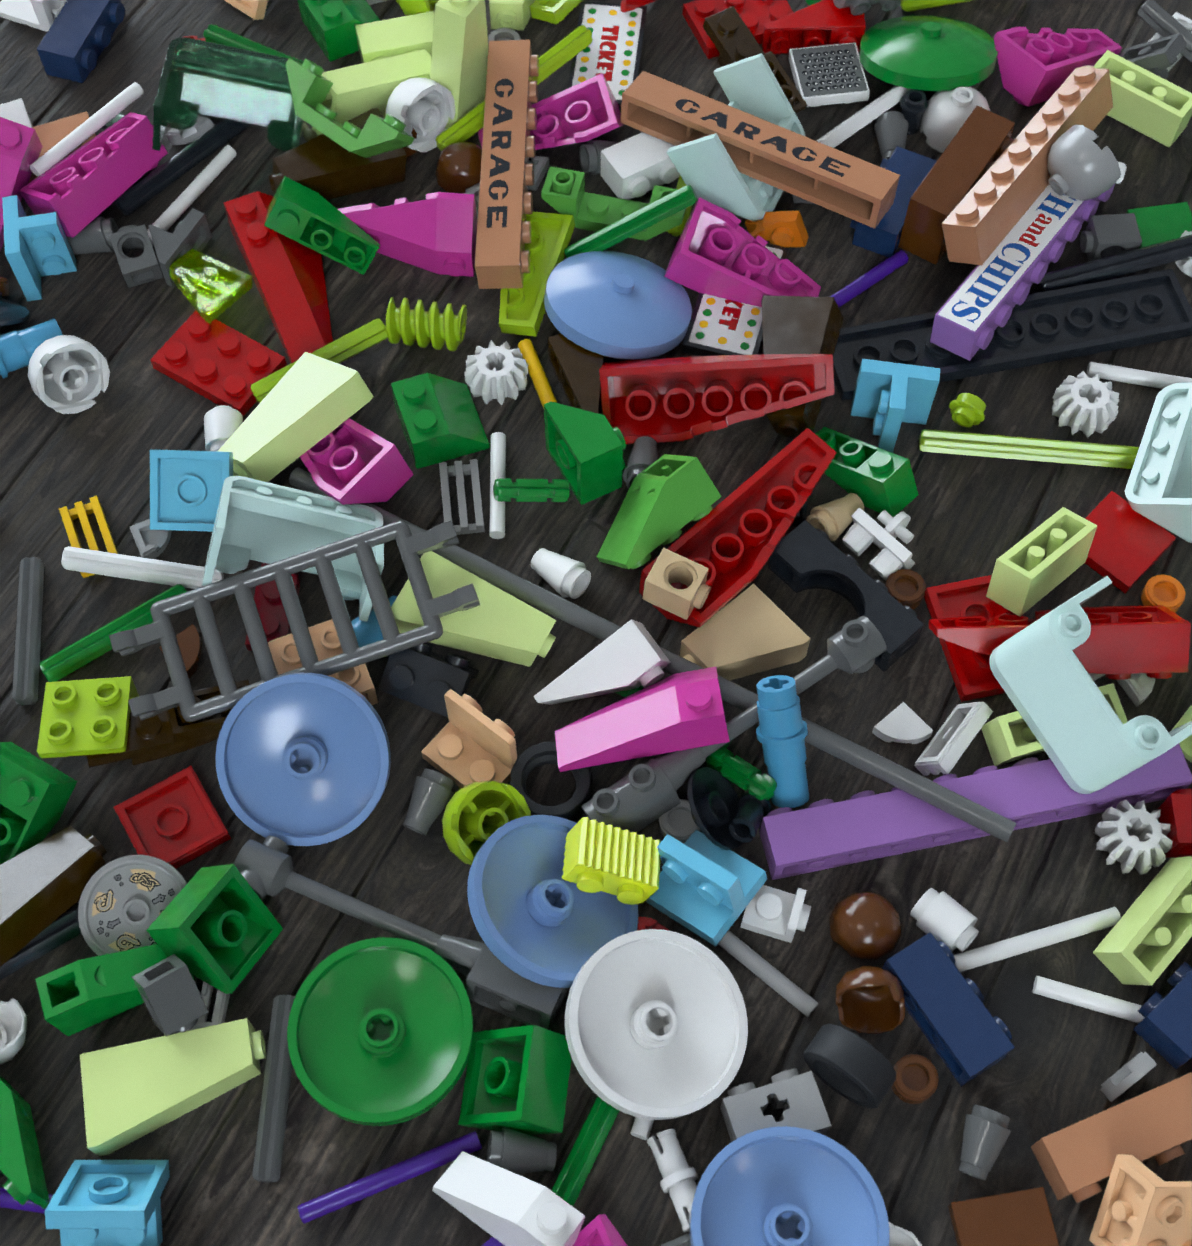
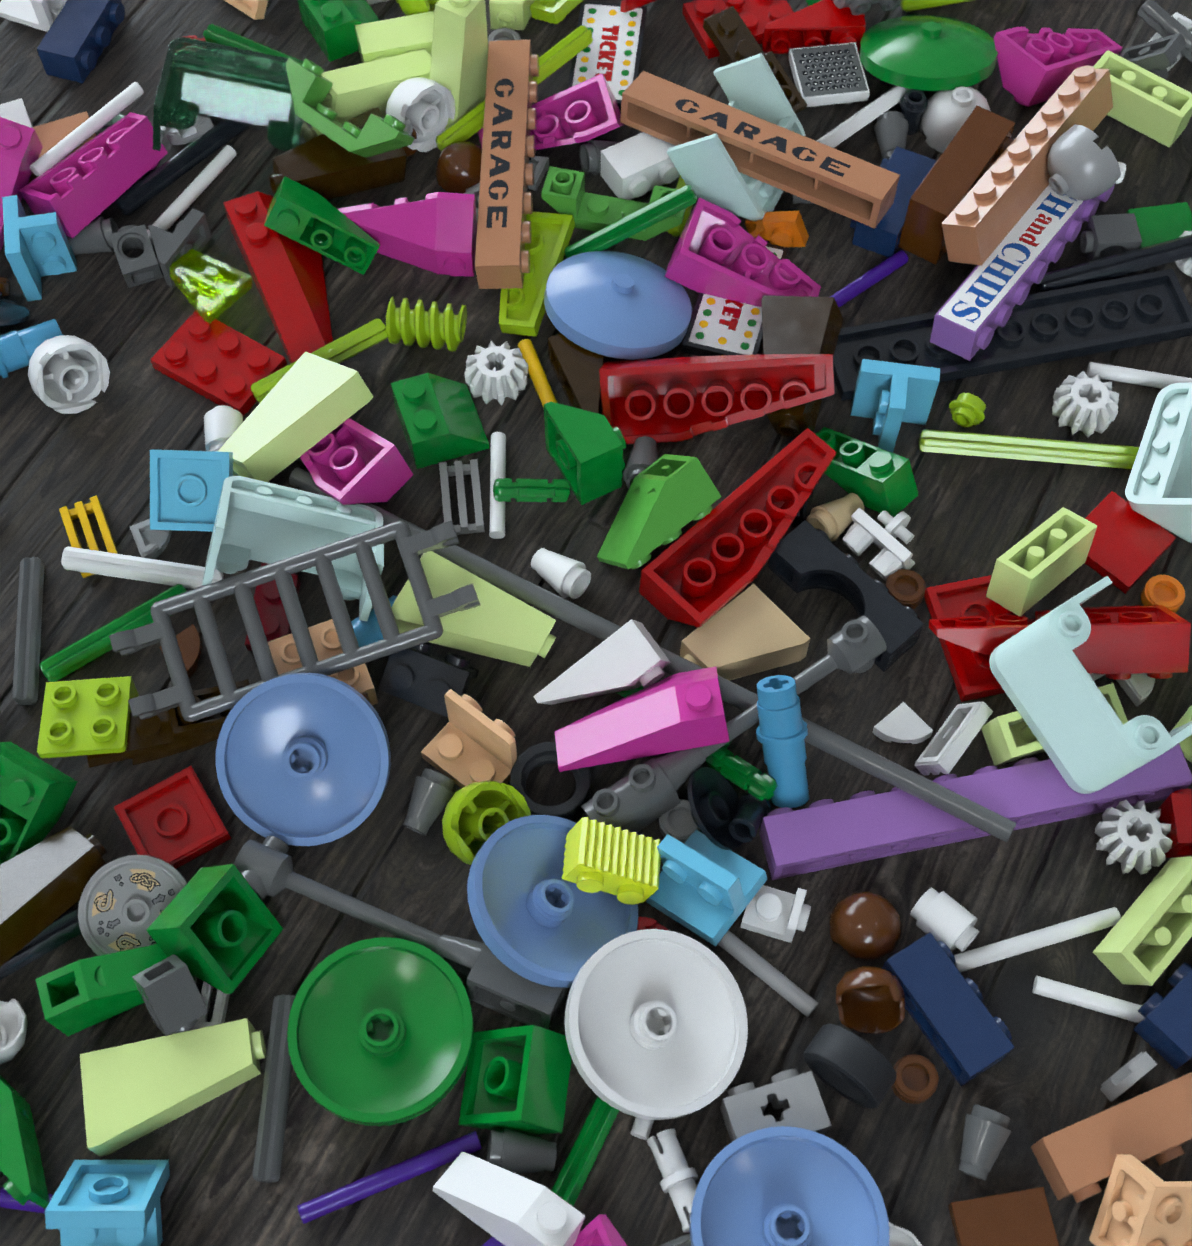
(671, 569): tan brick -> none

